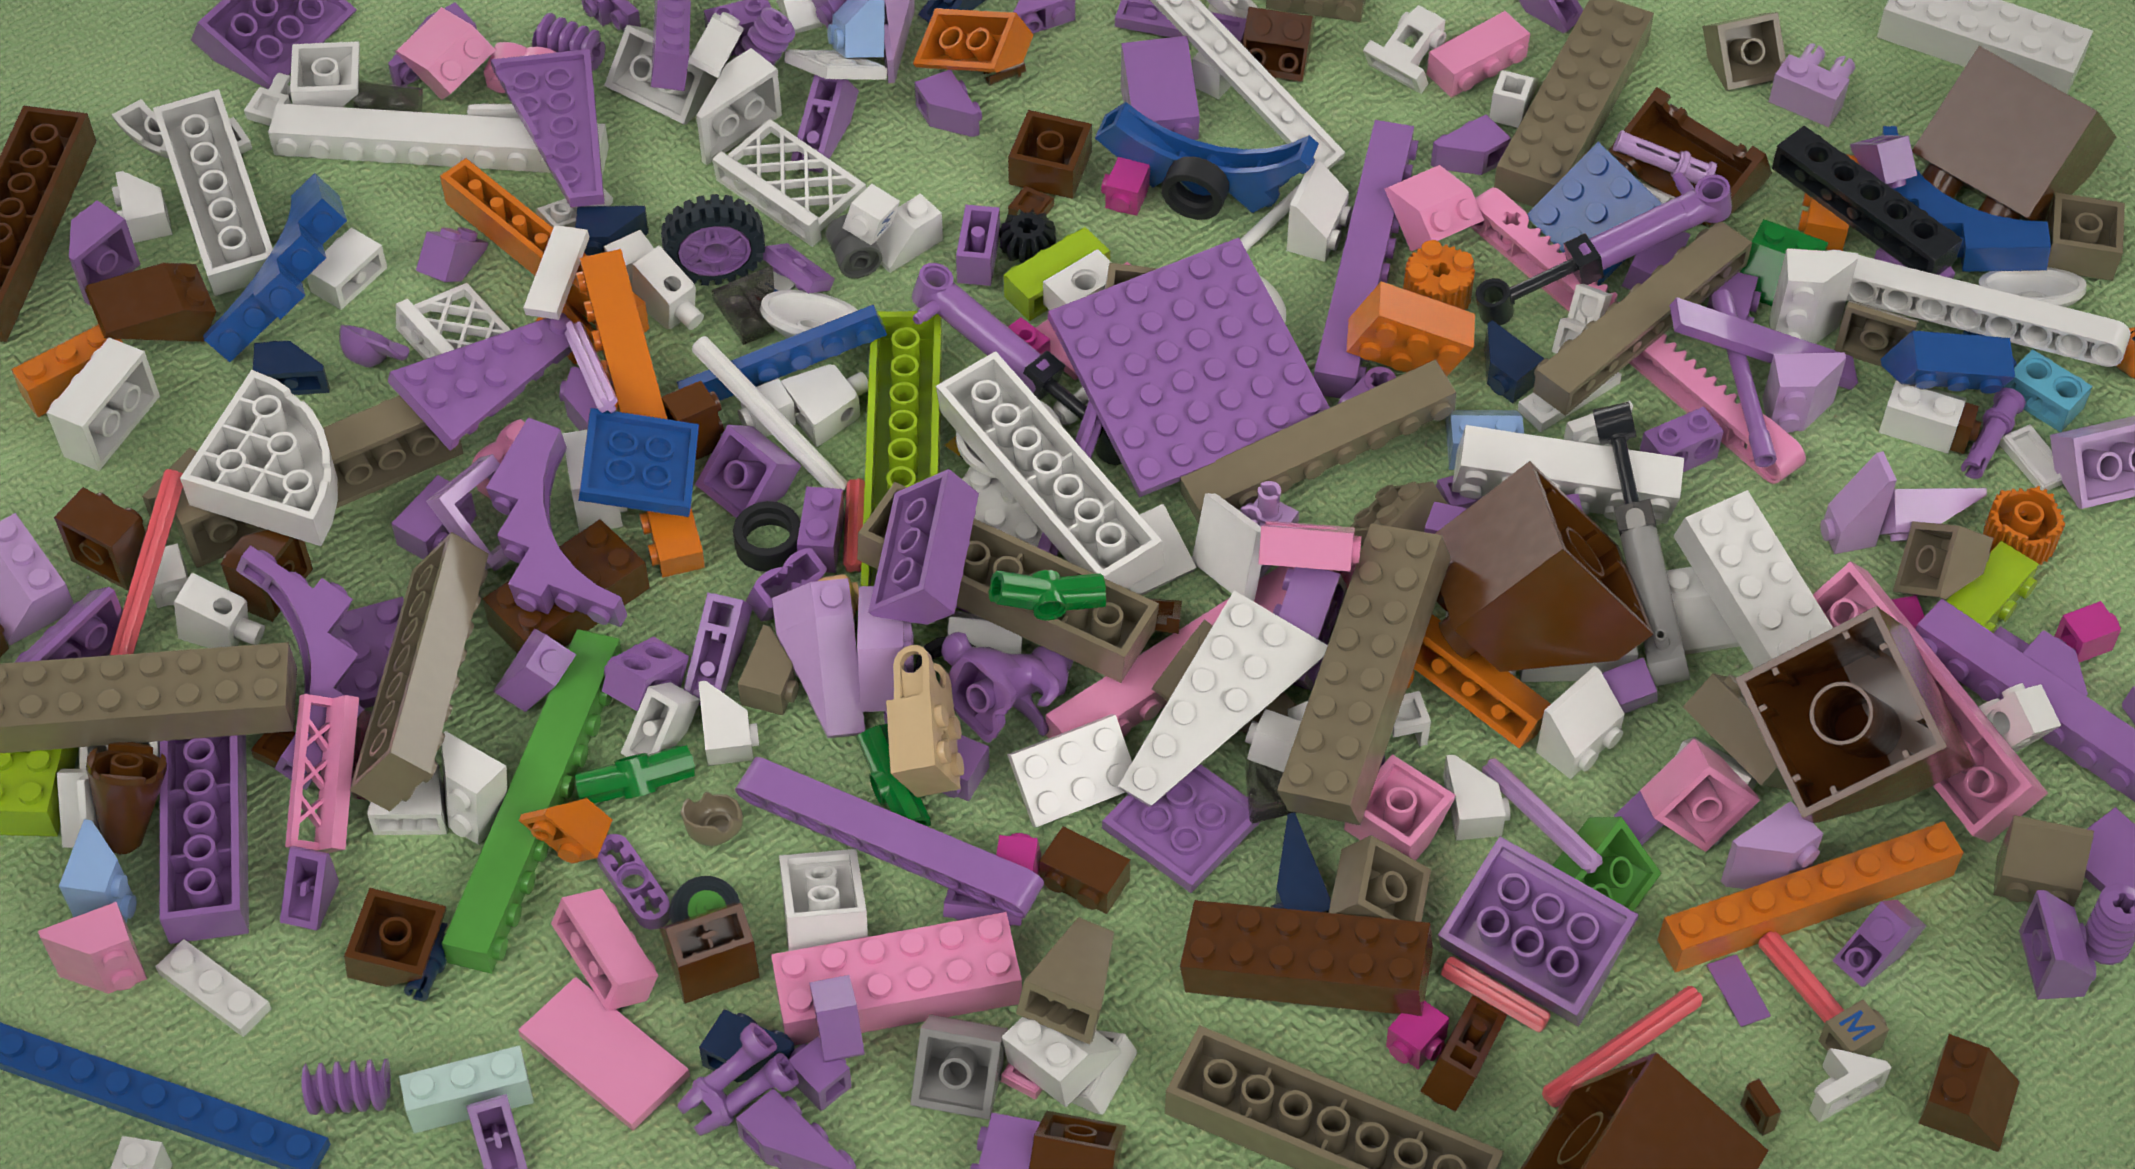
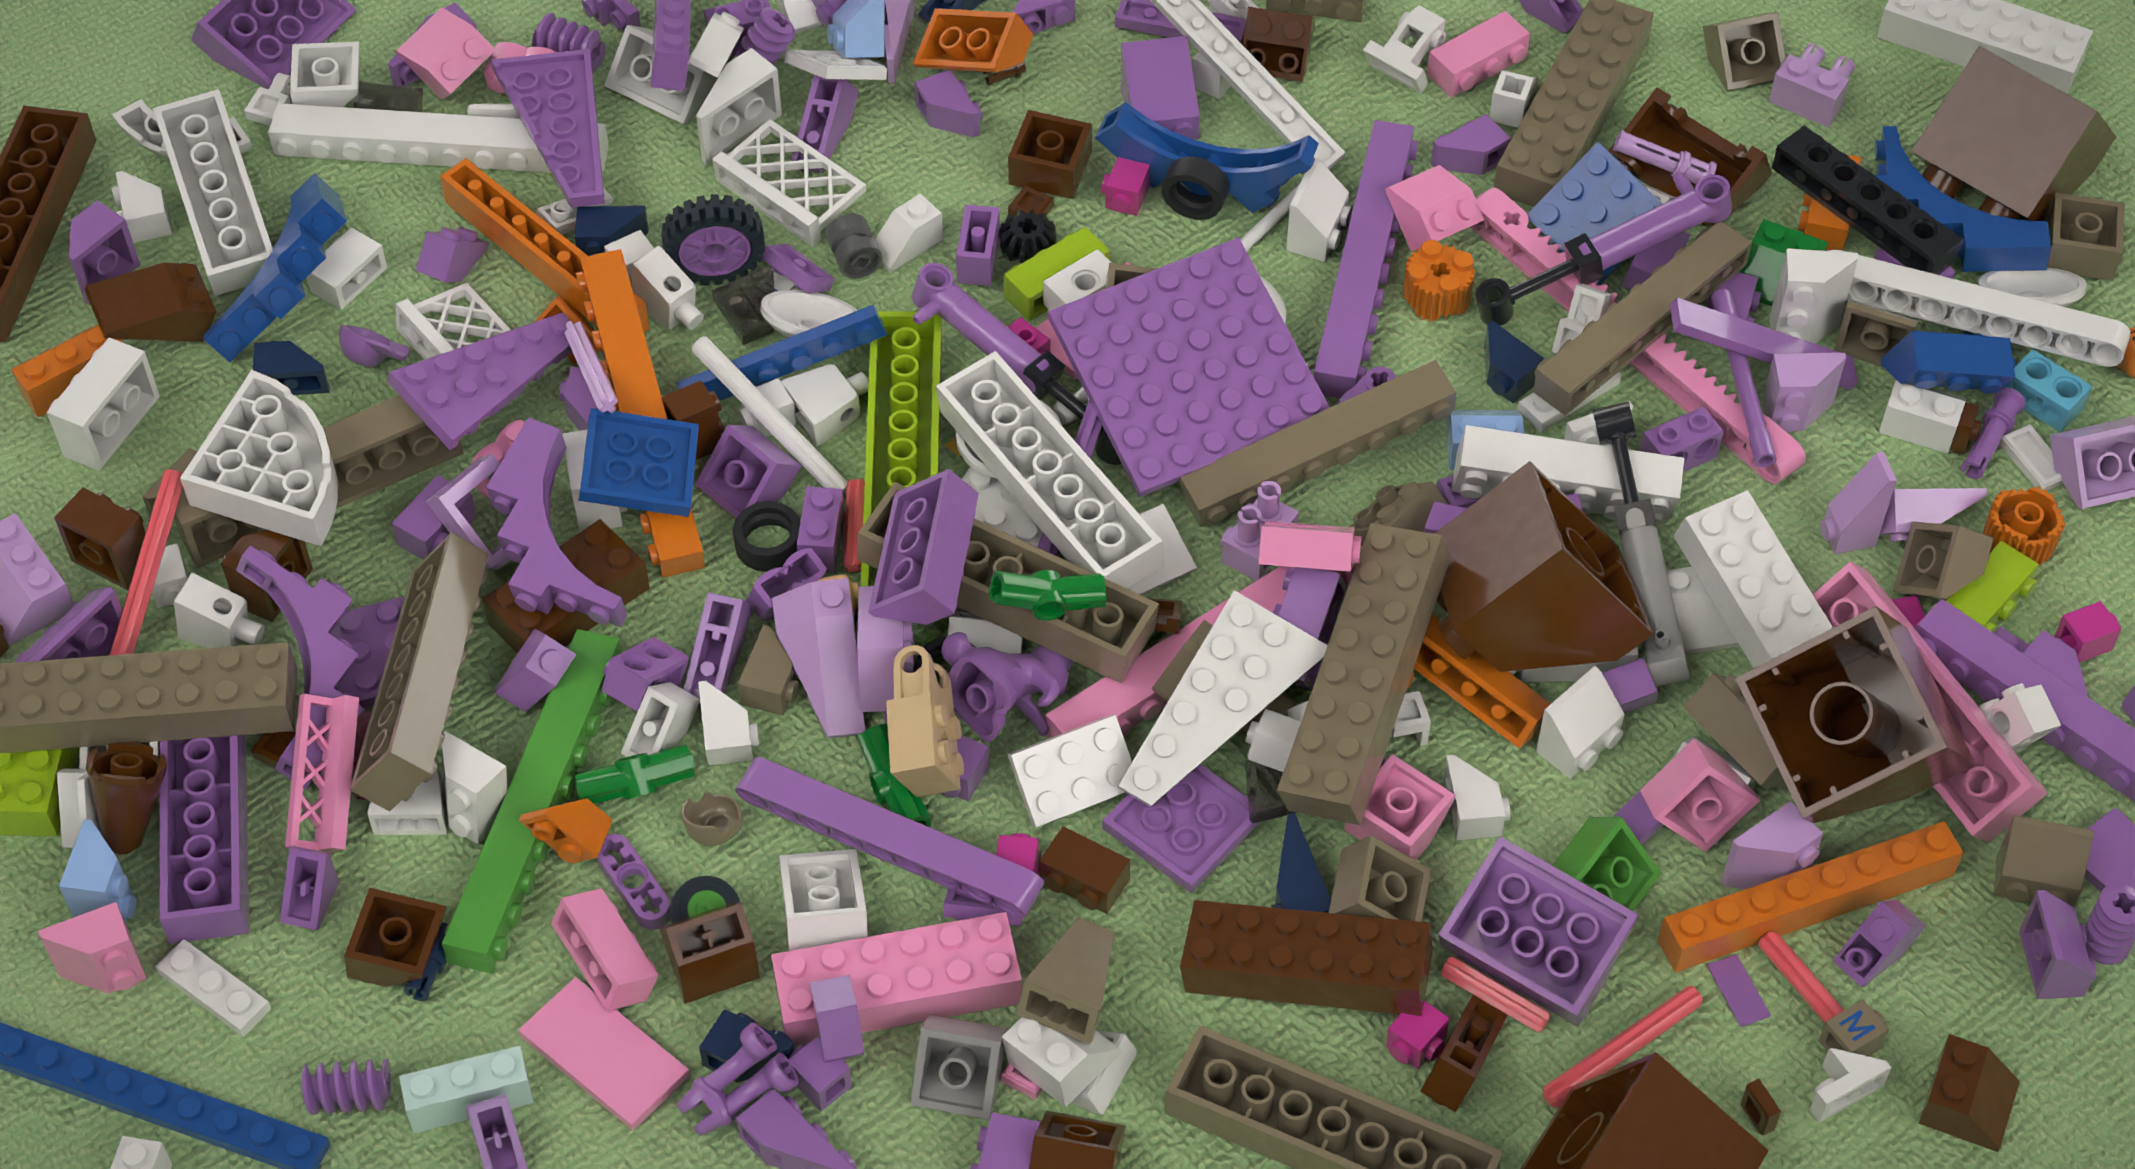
(556, 272): white tile -> none
(871, 214): white brick -> none
(1228, 546): white tile -> none
(1409, 330): orange brick -> none
(1543, 816): lavender axle -> none
(1887, 158): medium lavender slope -> none

